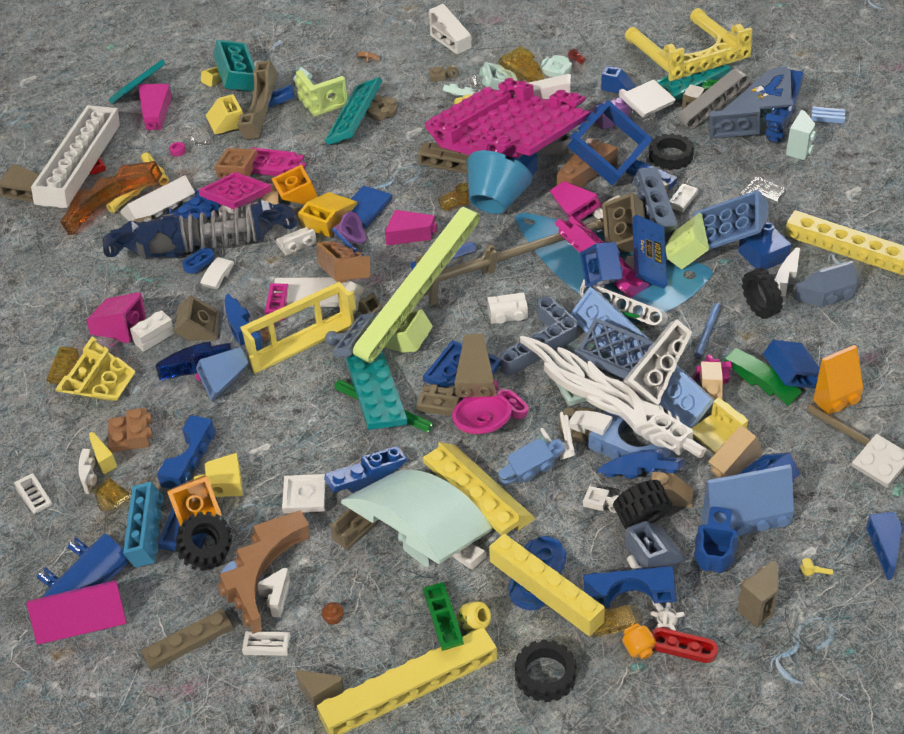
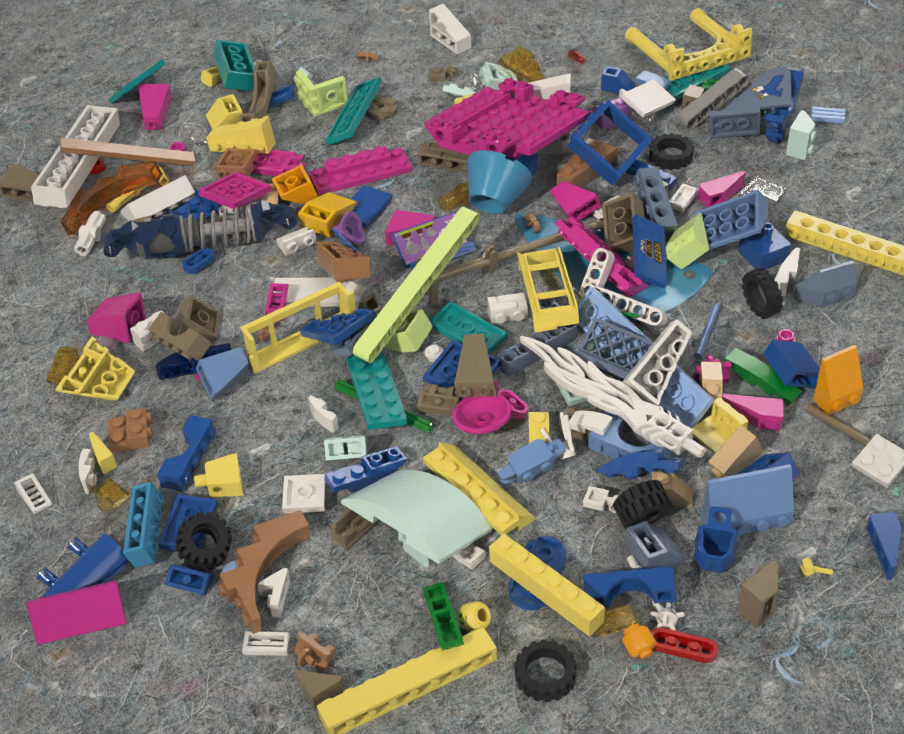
(89, 233): none -> white piece
(126, 151): none -> tile
(186, 640): dark tan plate -> none
(188, 344): none -> dark tan arch
(188, 579): none -> blue slope
(193, 498): light orange slope -> none
(216, 272): white slope -> none
(239, 317): blue slope -> none
(243, 135): none -> light yellow wedge
(311, 652): none -> medium nougat hips
(320, 413): none -> white slope
(332, 613): dark orange plate -> none
(339, 326): none -> blue plate
(345, 447): none -> light aqua brick
(359, 169): none -> dark pink plate
(419, 238): none -> tile
(433, 352): none -> white plate
(456, 322): none -> teal tile
(530, 217): none -> medium nougat piece
(537, 421): none -> light yellow slope
(553, 317): none -> light yellow piece
(556, 66): light aqua tile -> none
(601, 264): blue slope -> none
(647, 76): none -> tile
(720, 189): none -> dark pink slope
(759, 411): none -> slope
(786, 335): none -> dark pink plate

